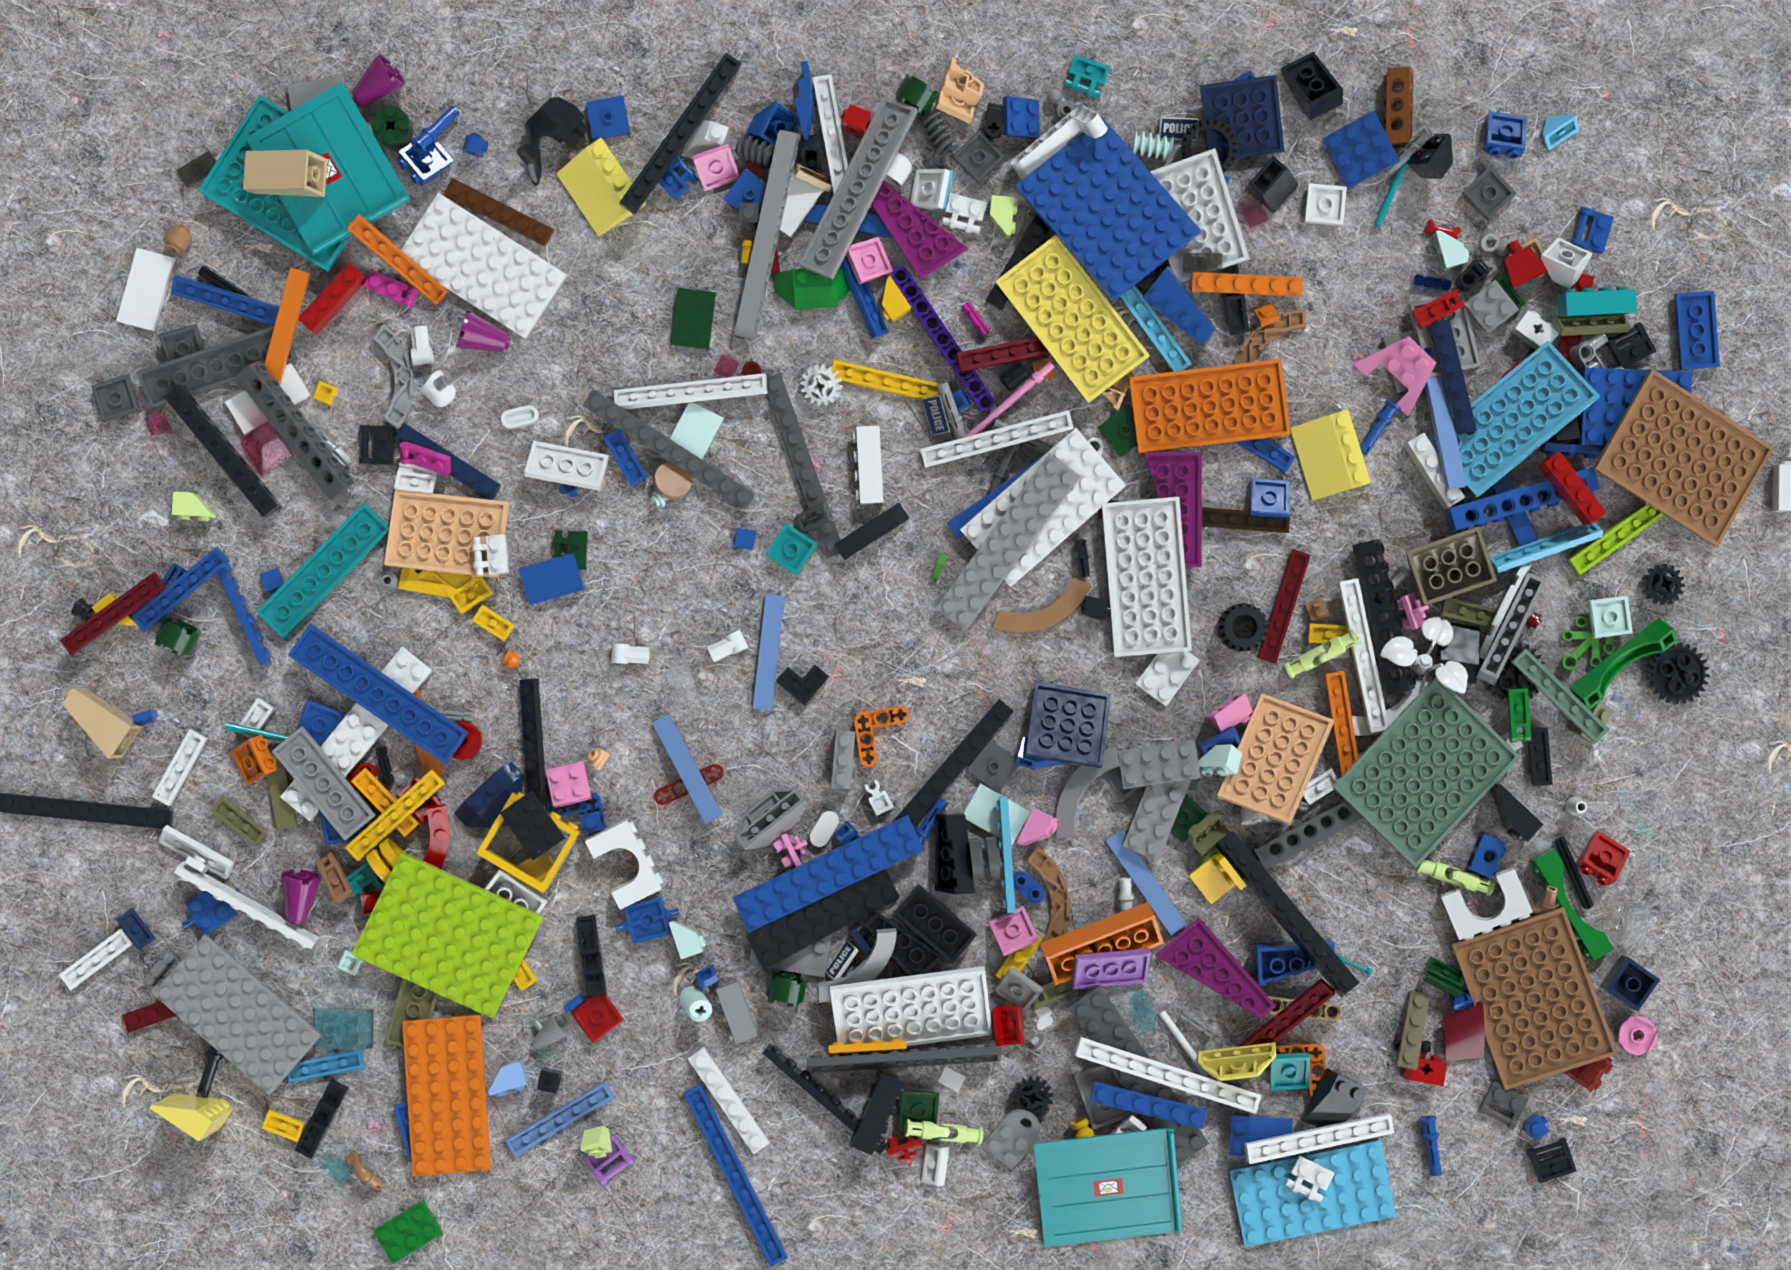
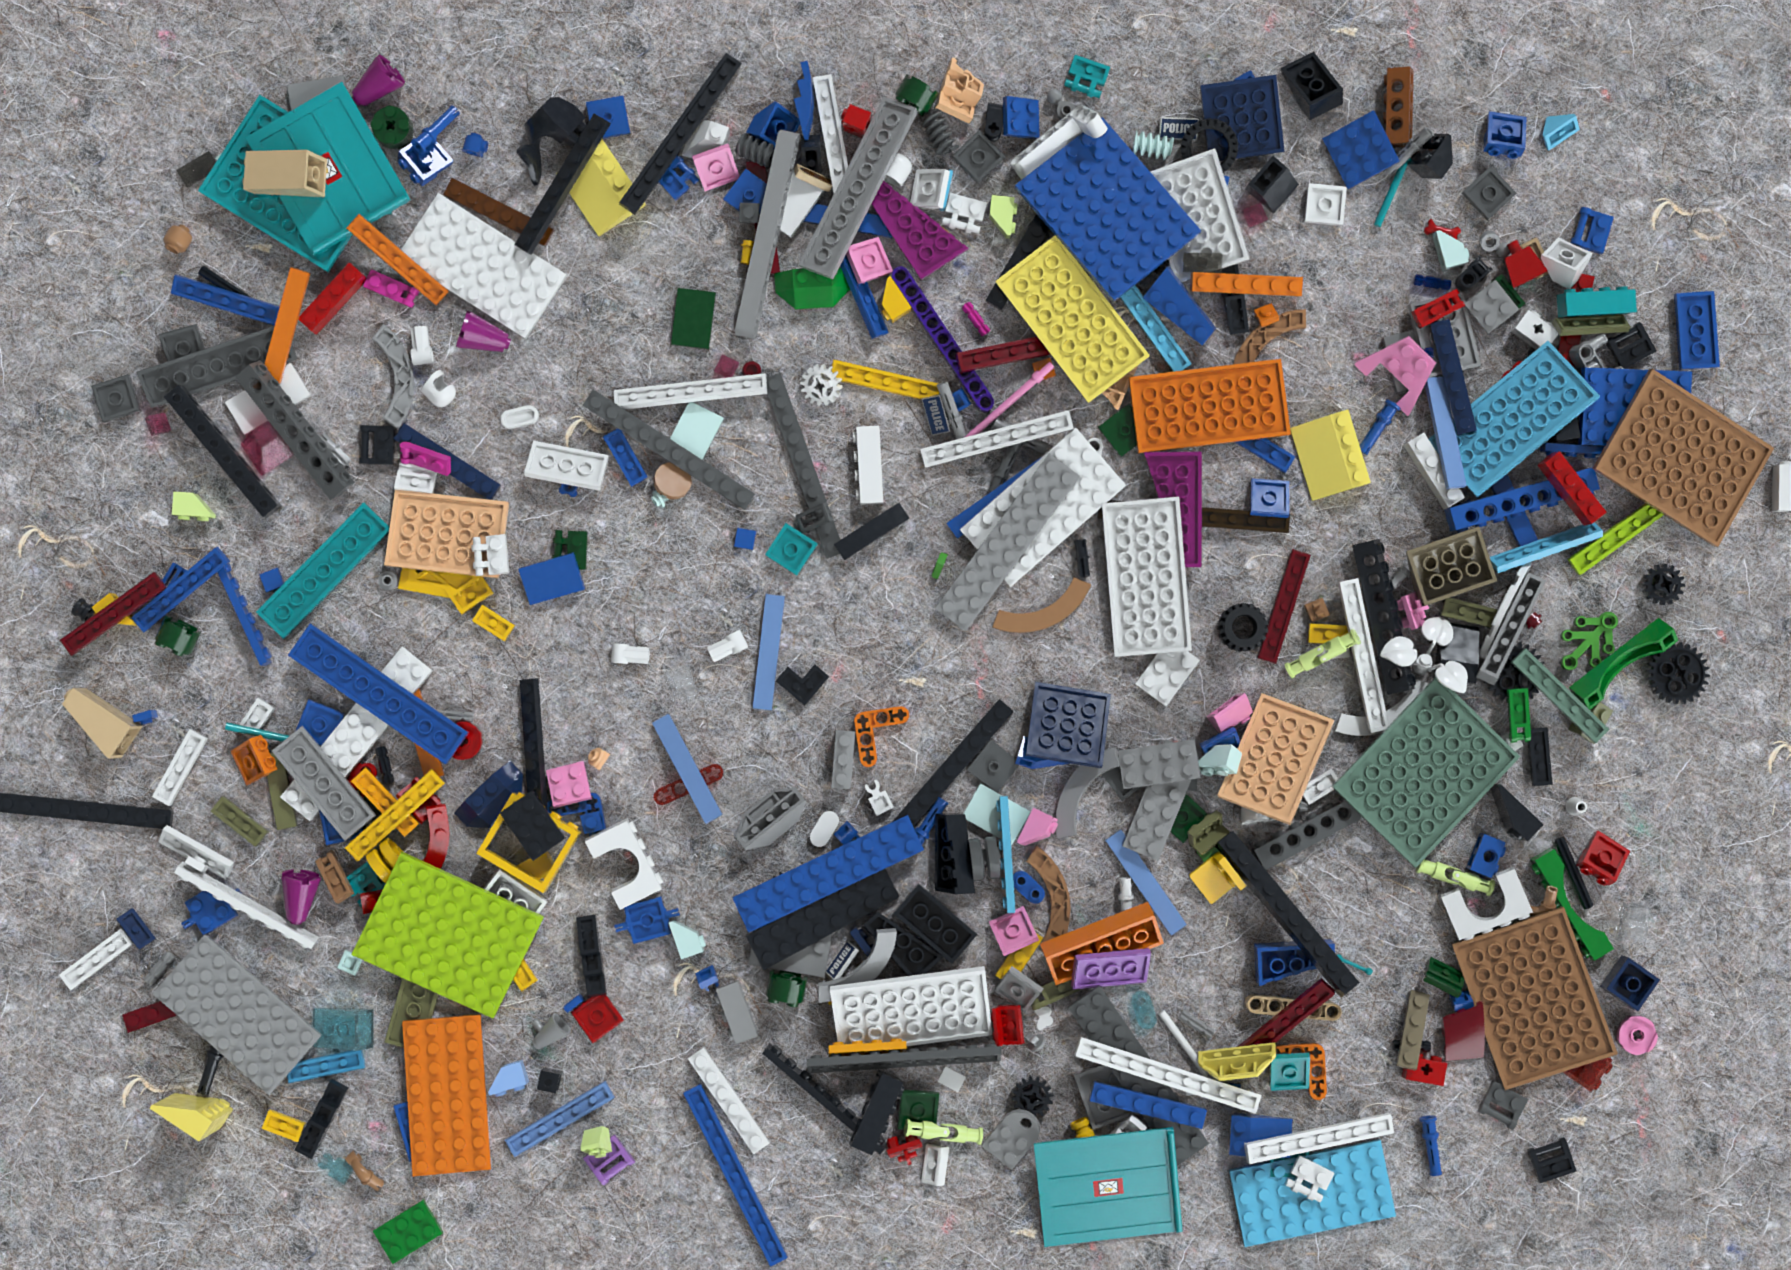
(145, 289): white tile -> none
(325, 393): yellow tile -> none
(510, 659): orange plate -> none
(562, 184): none -> black plate
(695, 1003): light aqua piece -> none
(793, 858): bright pink hips -> none
(1014, 376): black piece -> none
(1096, 608): black brick -> none
(1206, 959): magenta wing -> none
(1334, 1100): black slope -> none
(1343, 724): orange plate -> none
(1535, 1126): blue plate -> none
(1610, 617): light aqua tile -> none

